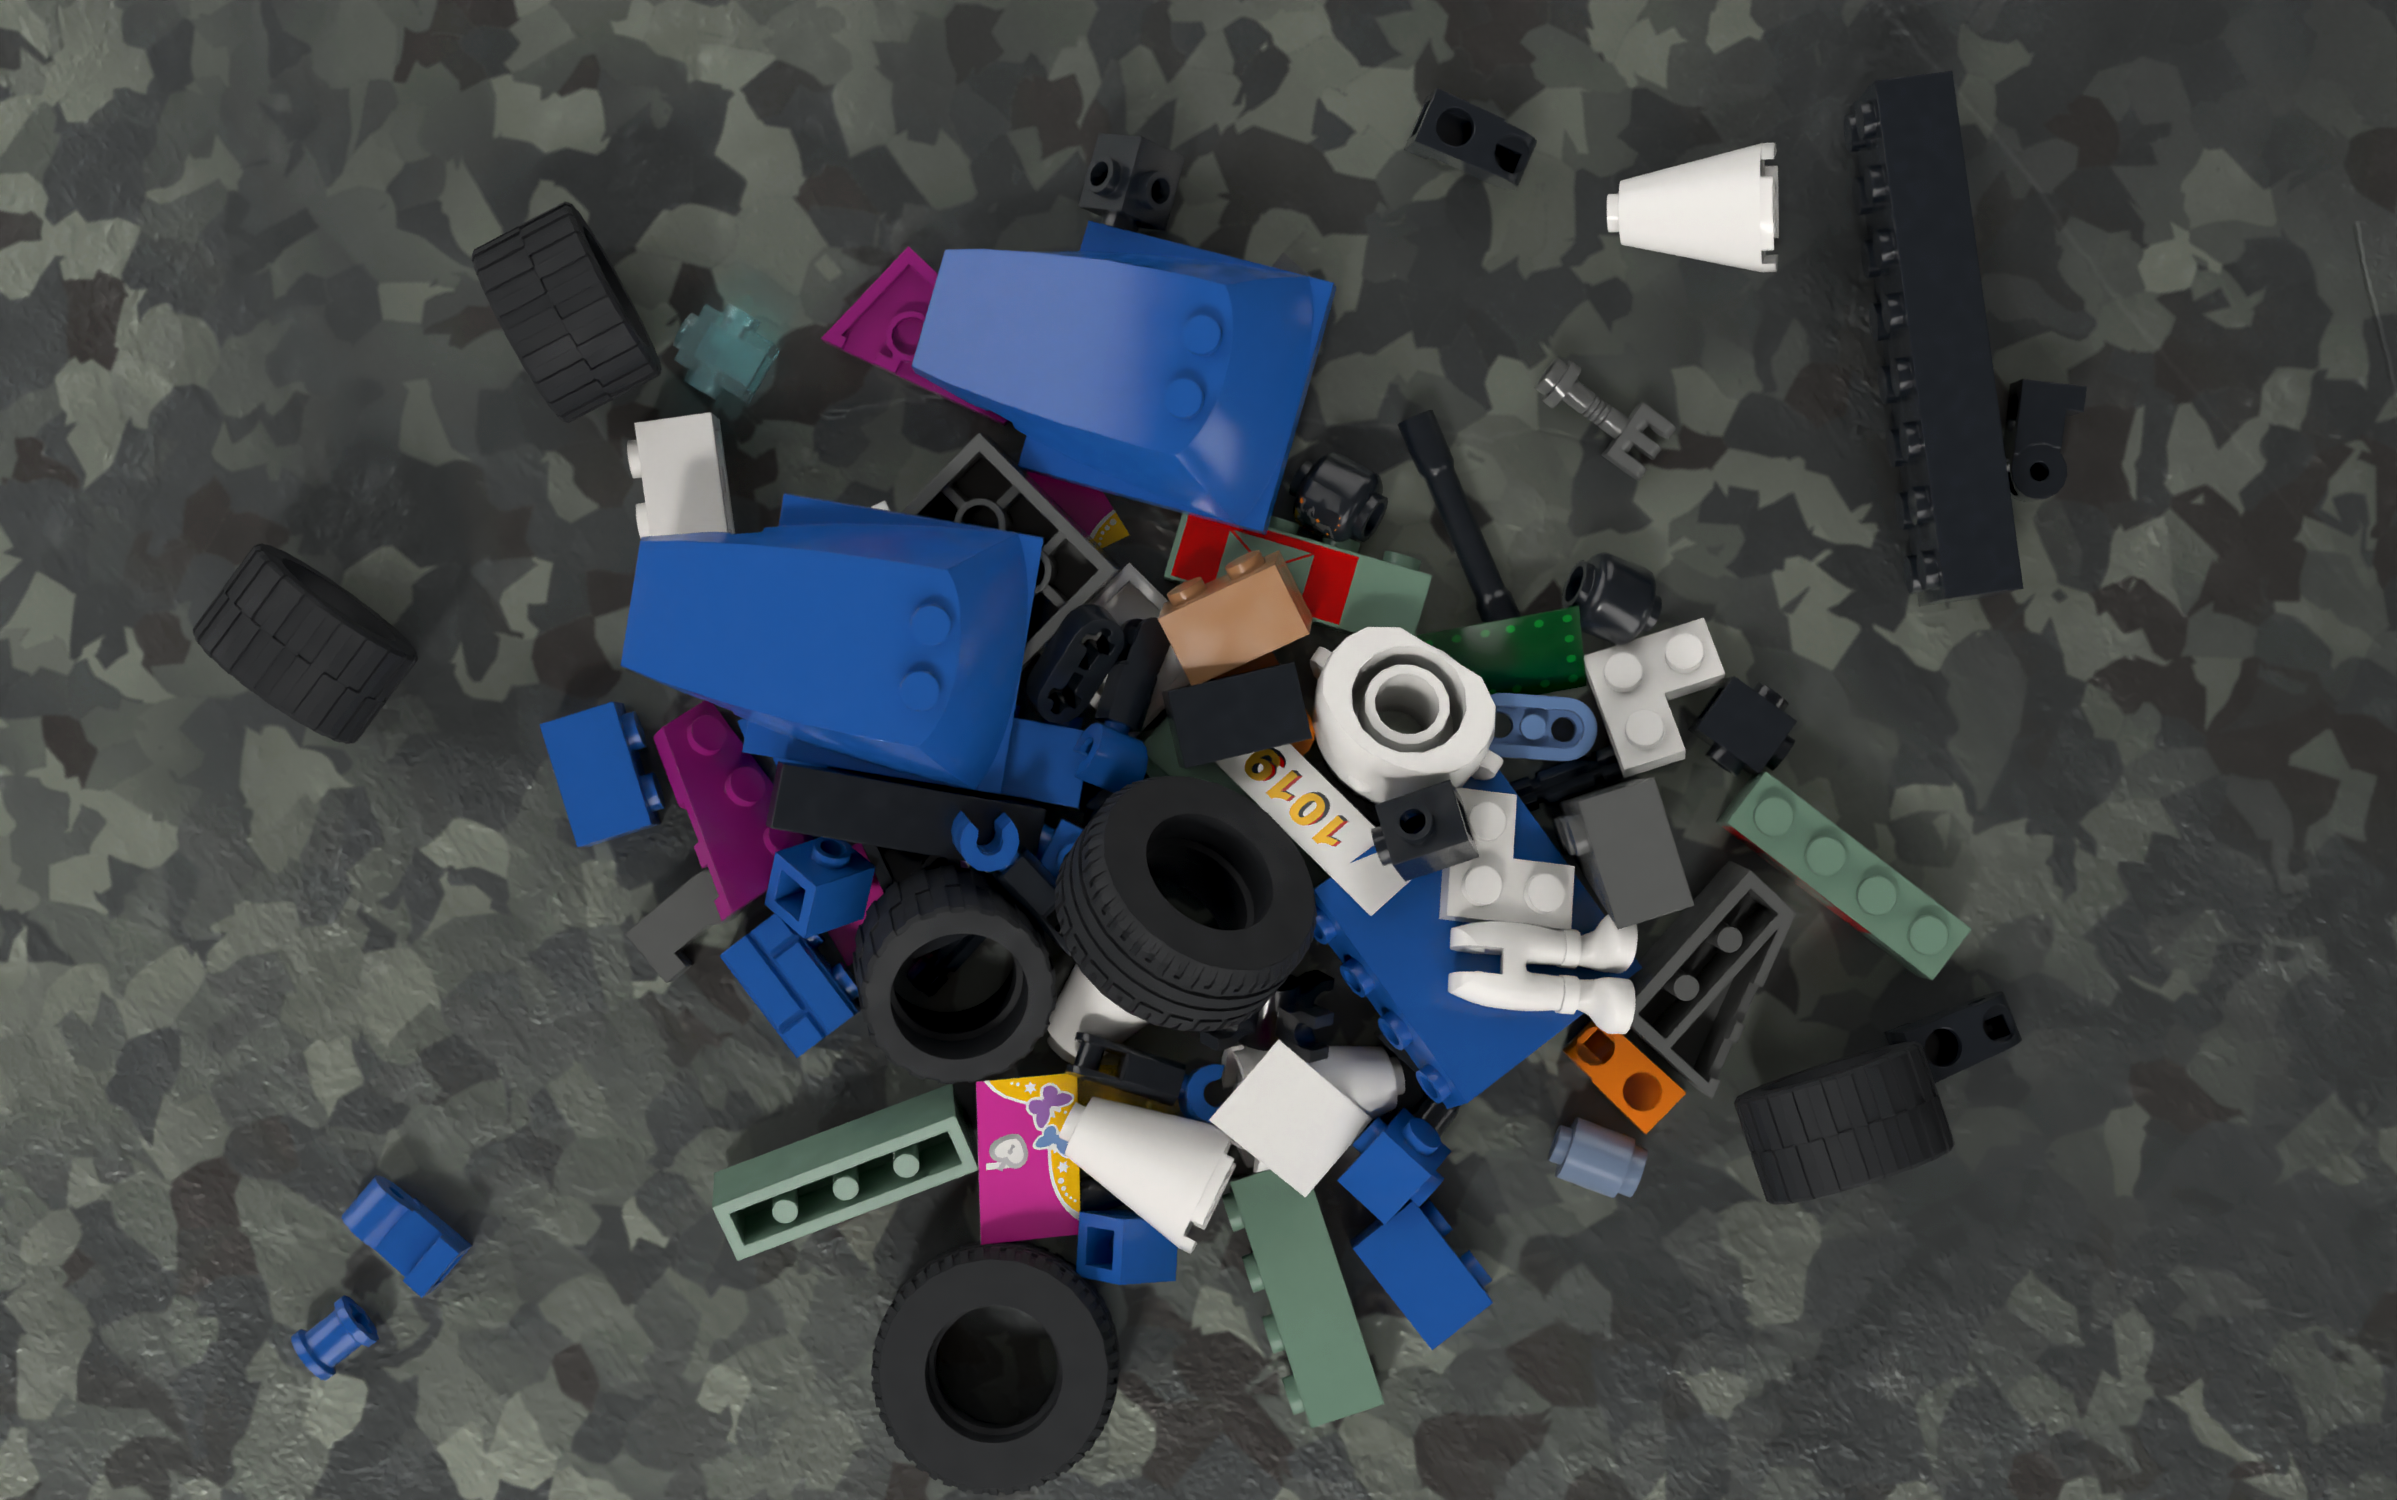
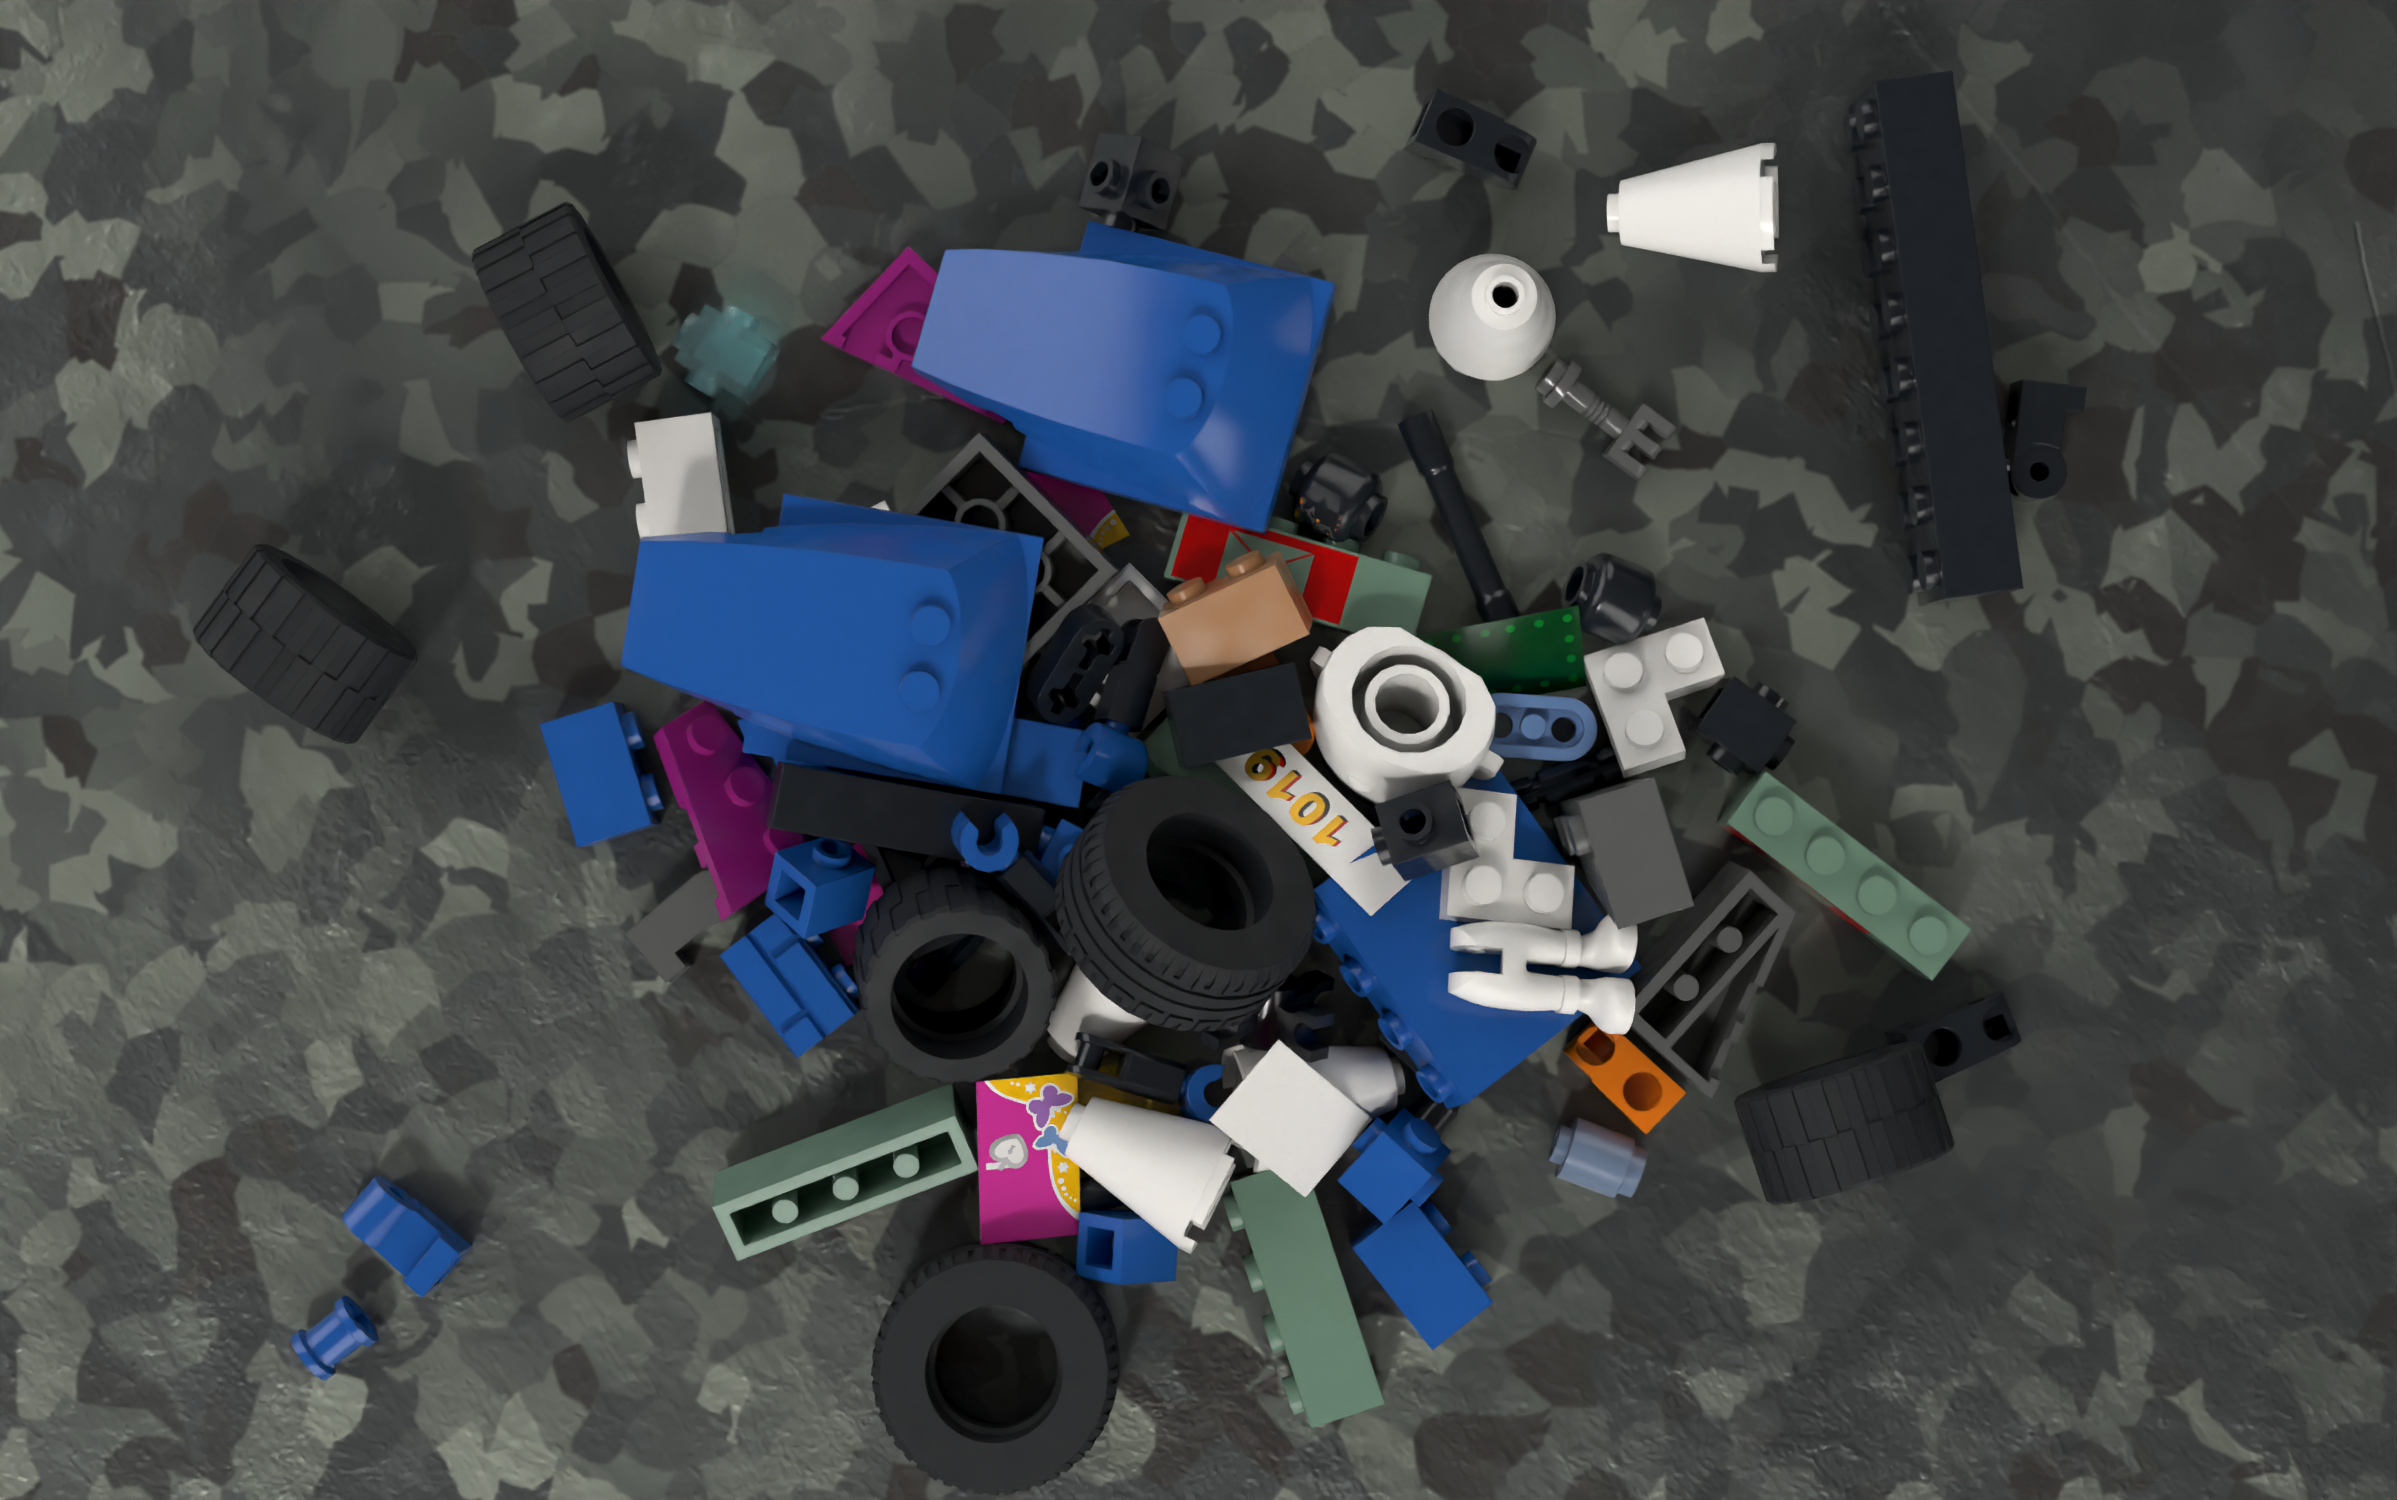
(1479, 334): none -> white cone

